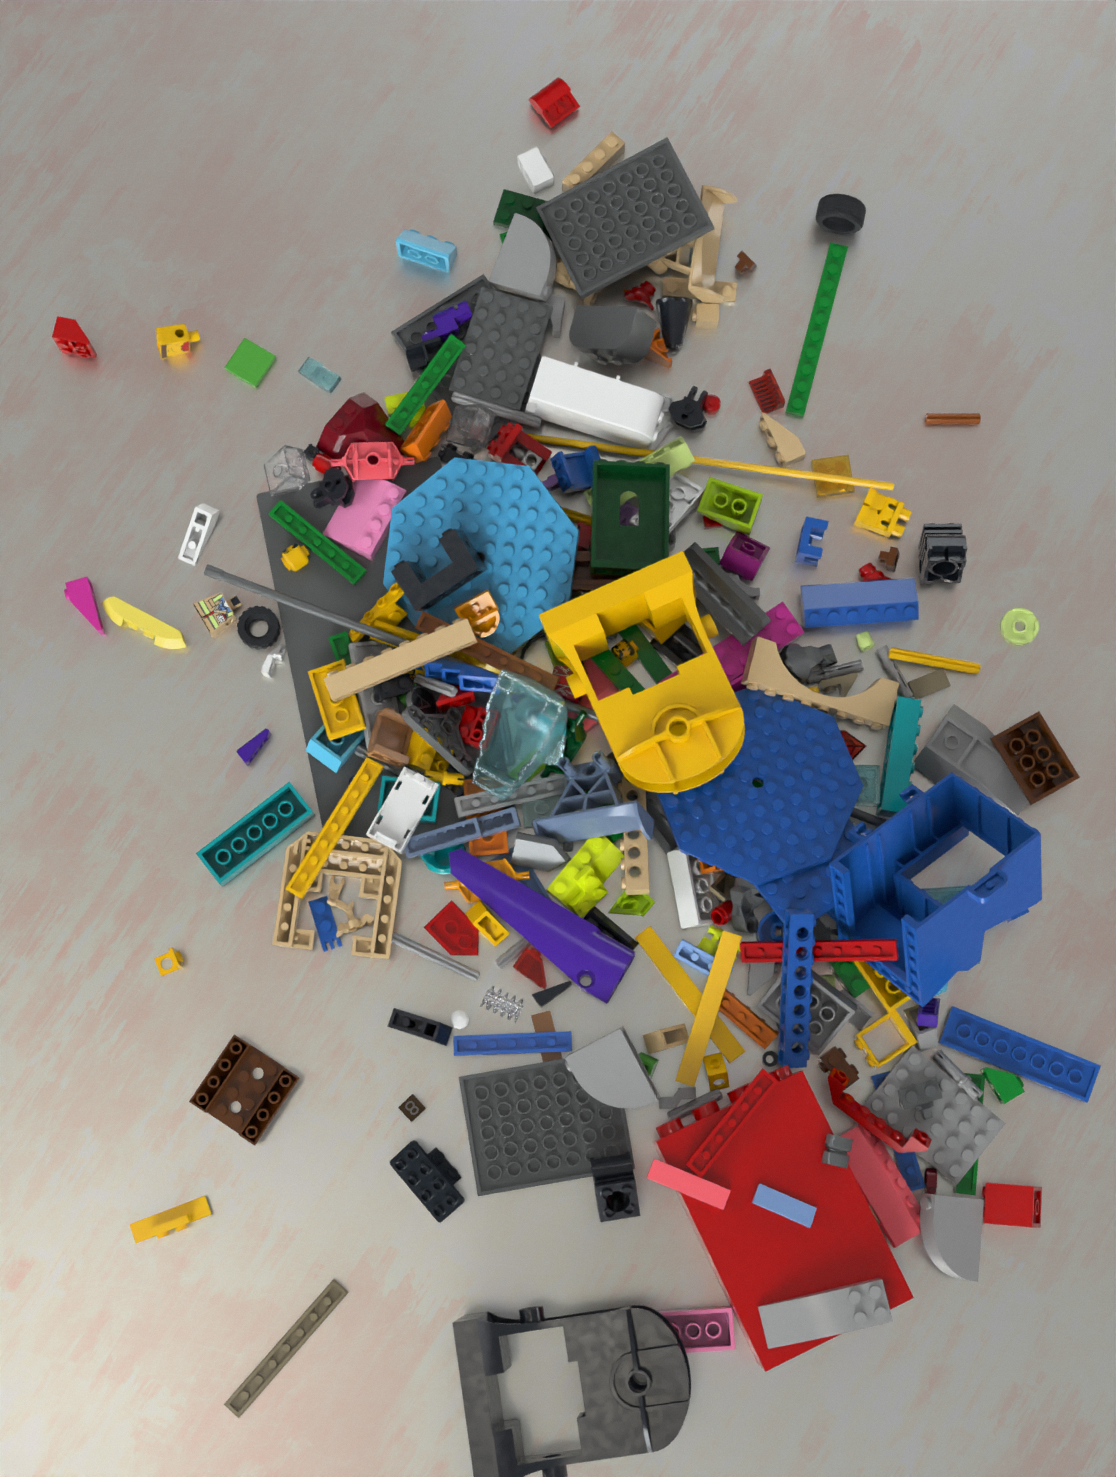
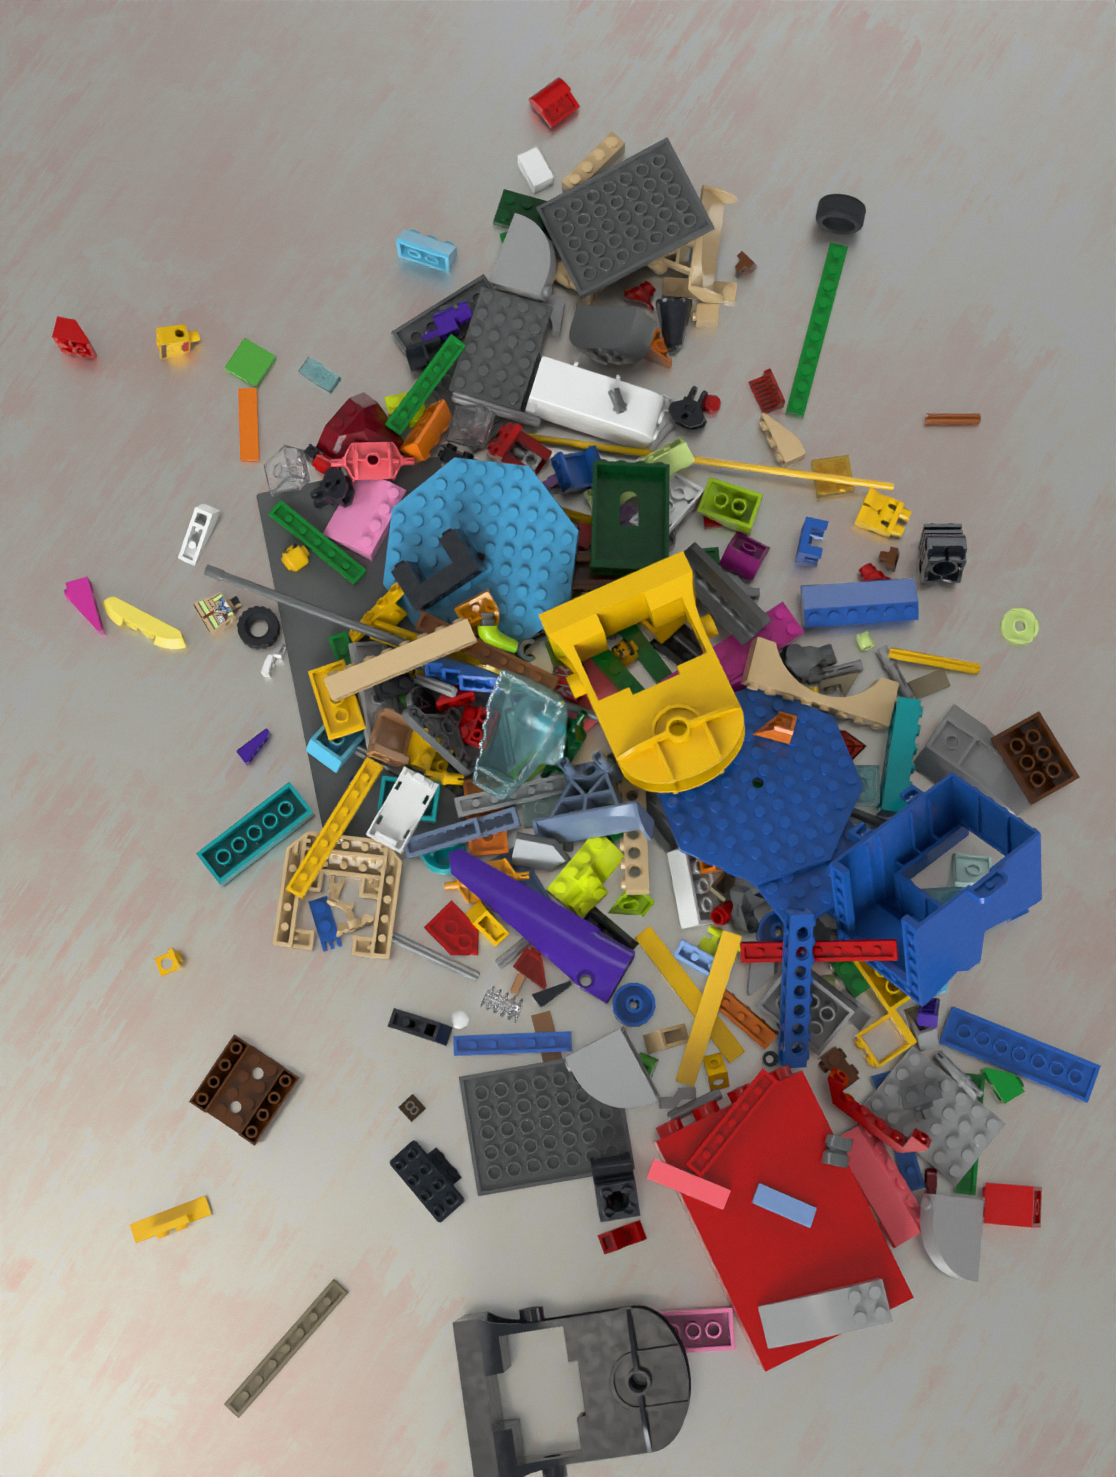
(248, 424): none -> orange tile
(491, 635): none -> piece
(517, 985): none -> medium nougat tile
(618, 402): none -> dark grey pin
(622, 1237): none -> red slope
(633, 993): none -> blue wheel
(778, 728): none -> orange slope
(969, 868): none -> light aqua tile

